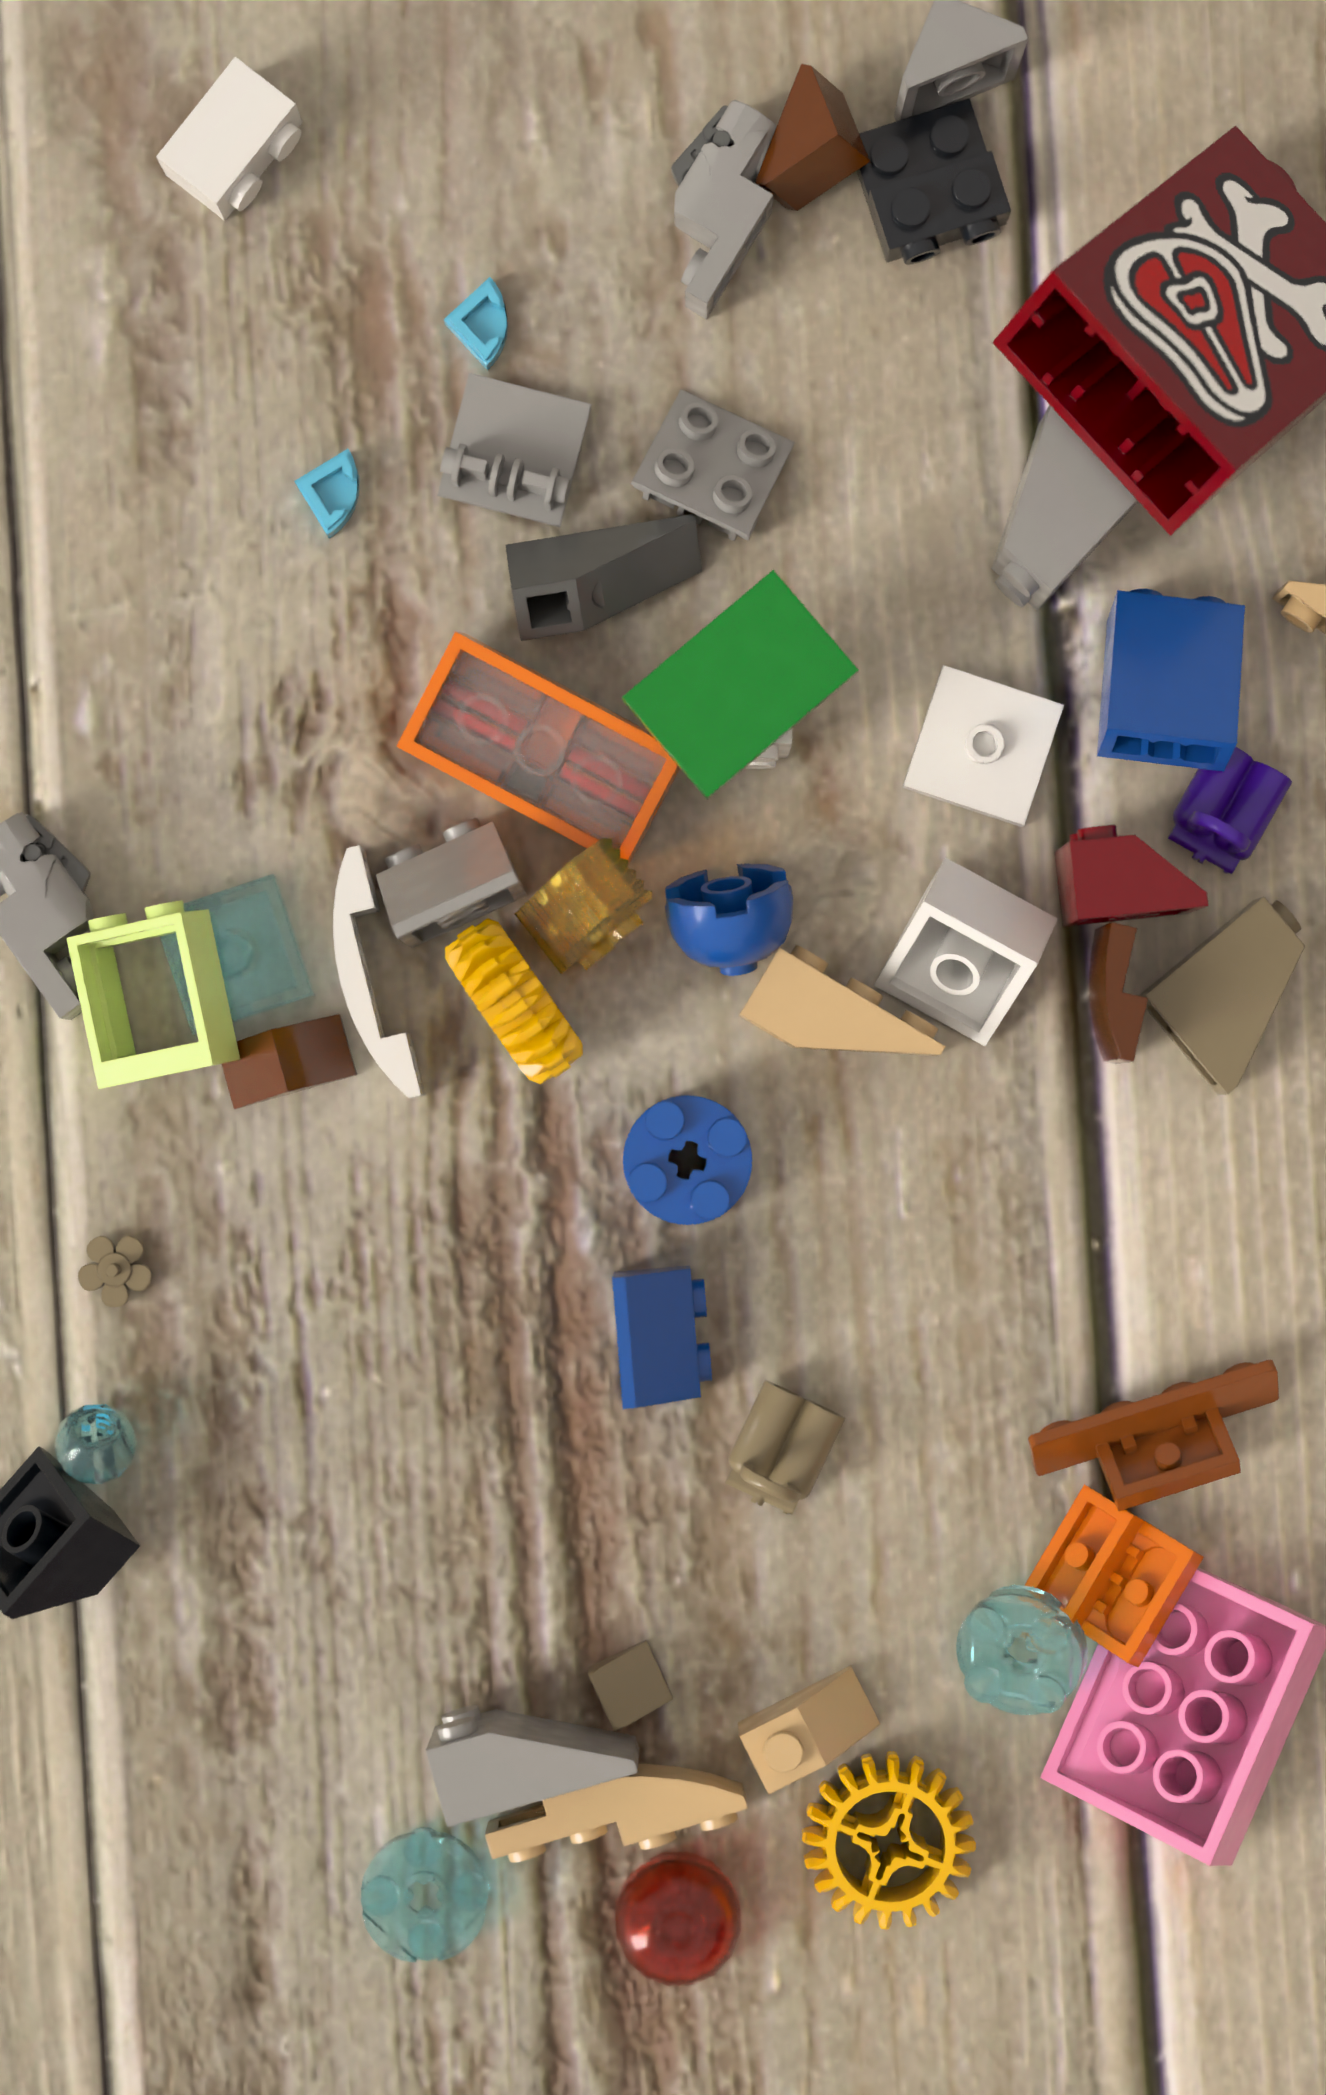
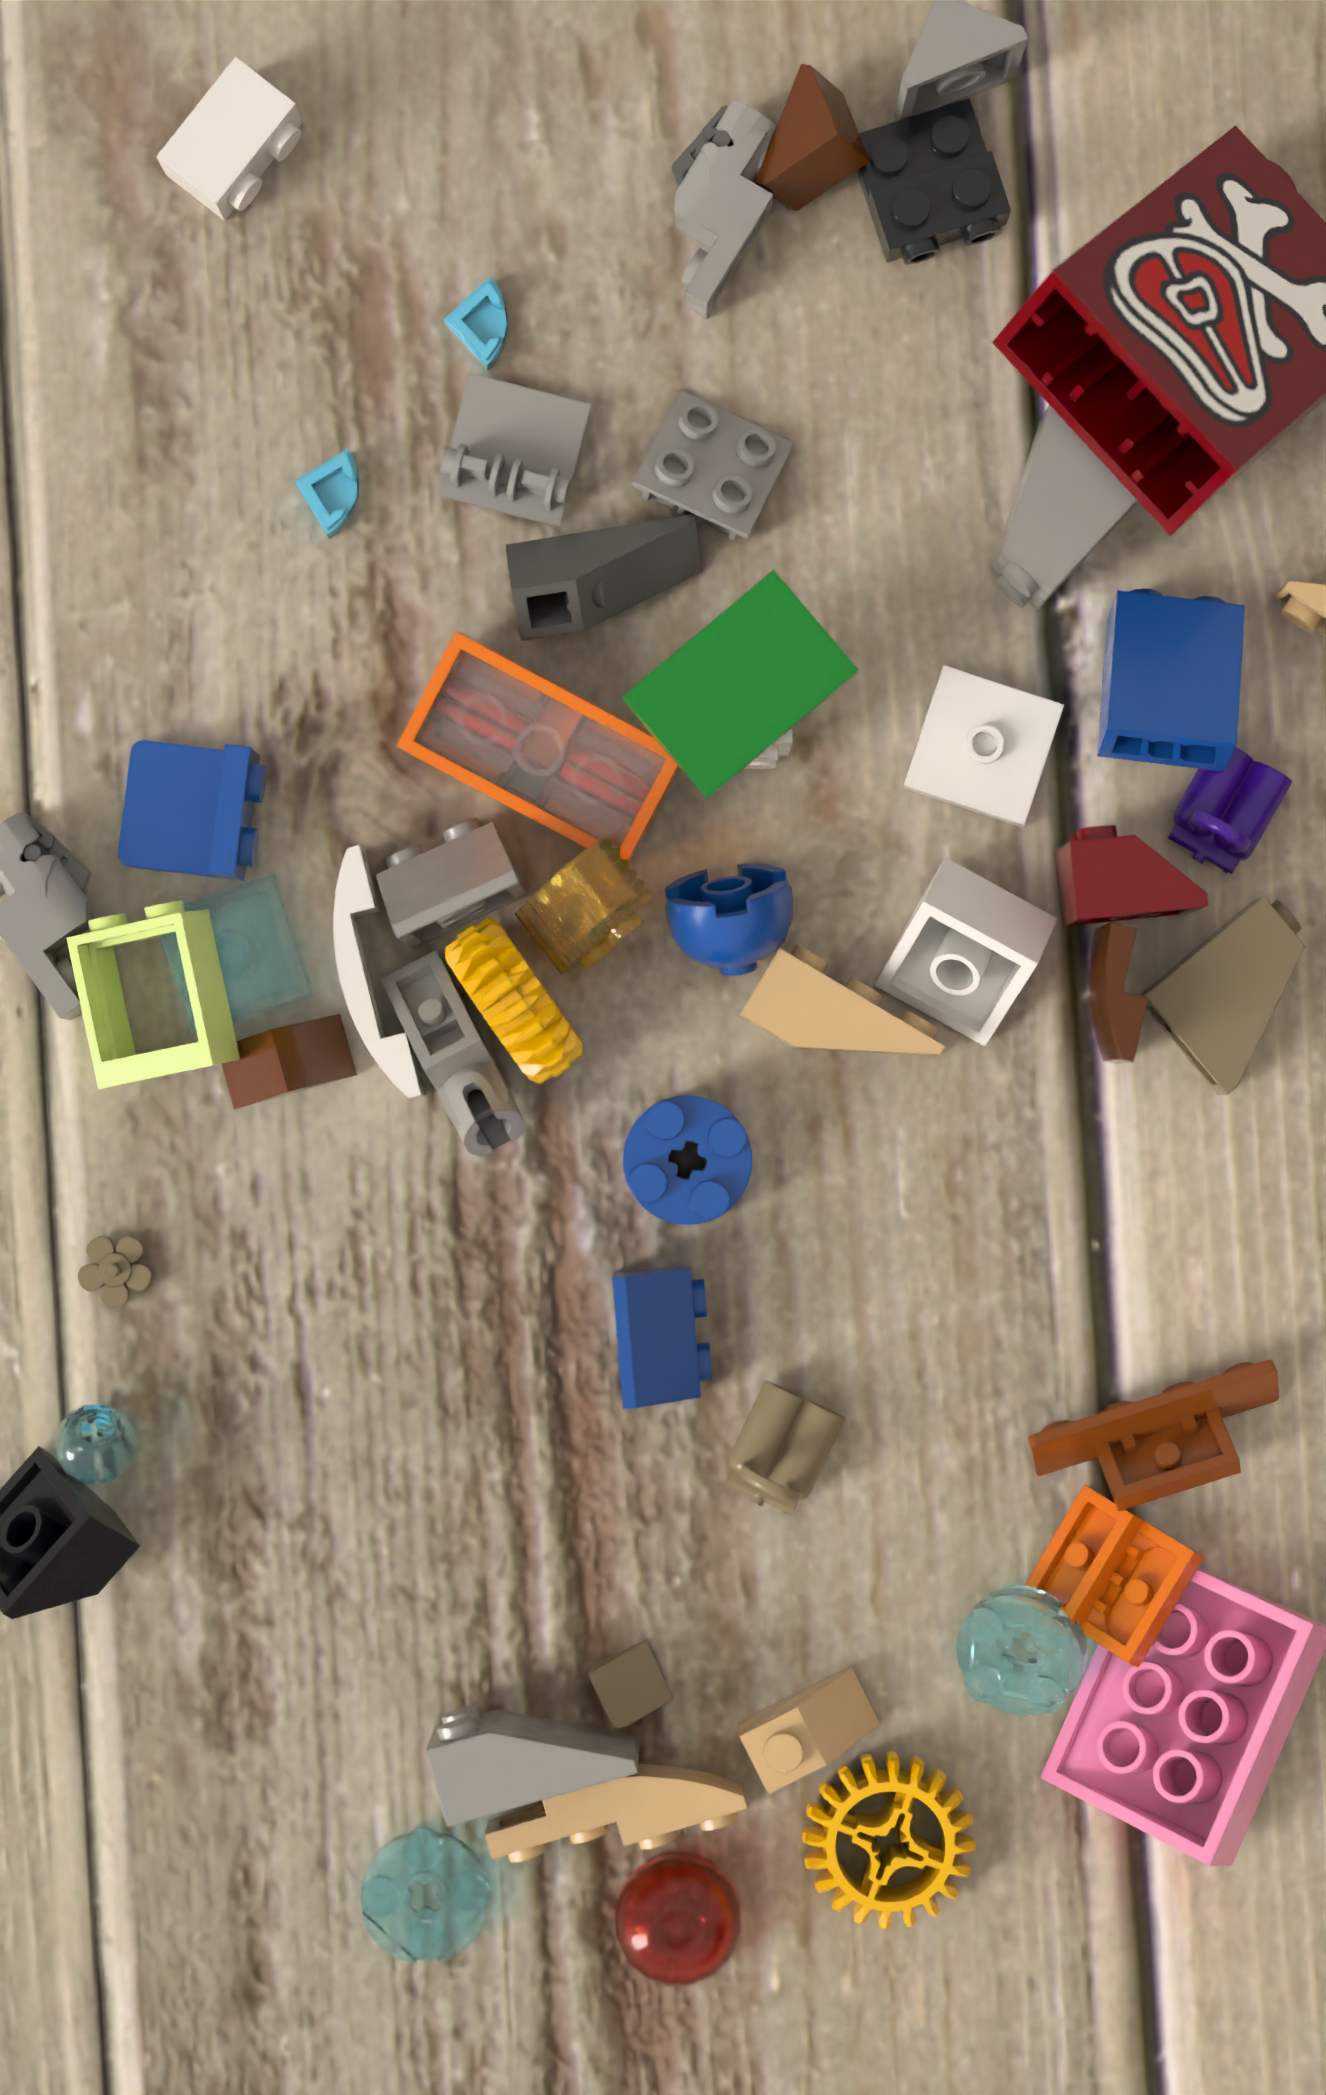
(191, 809): none -> blue bracket
(454, 1054): none -> light grey plate

